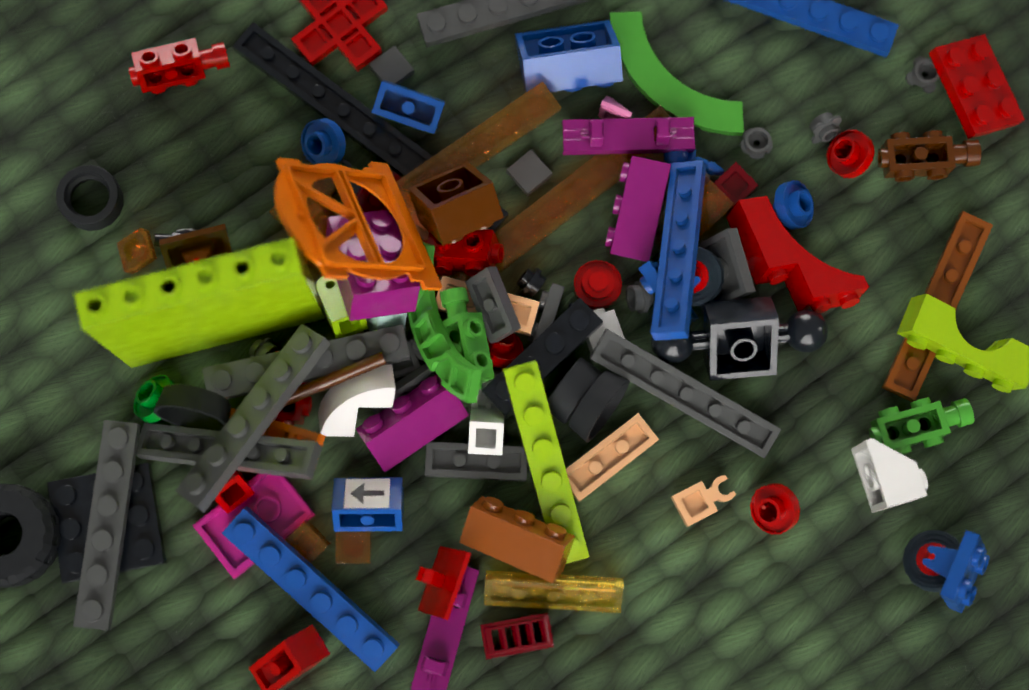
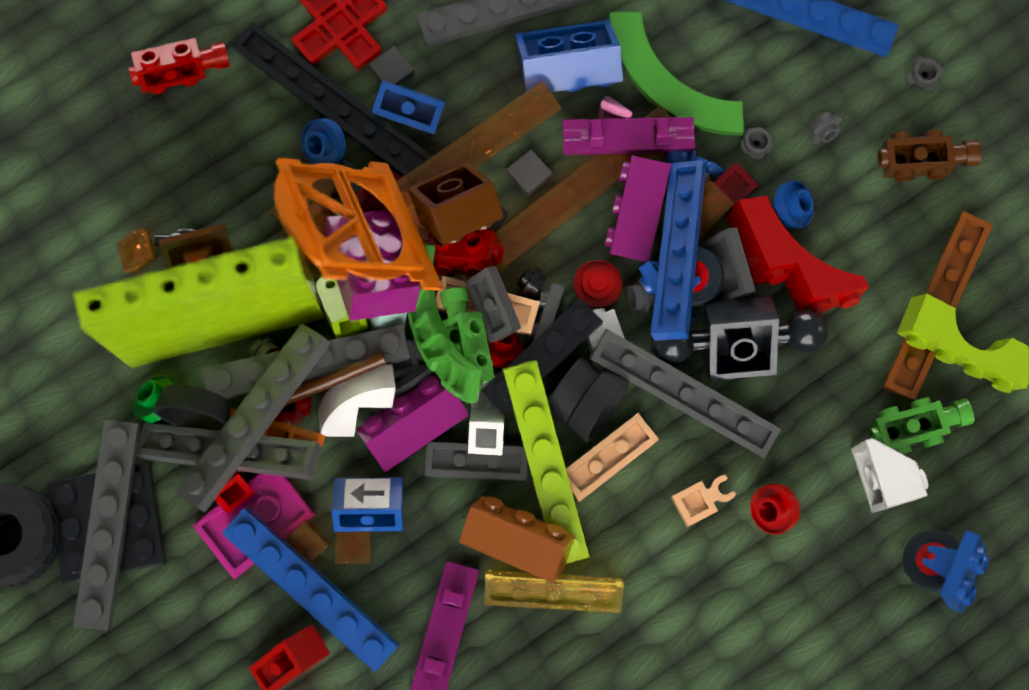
(78, 176): black tyre -> none
(442, 581): red piece -> none
(545, 629): dark red slope -> none
(850, 153): red plate -> none
(976, 86): red plate -> none

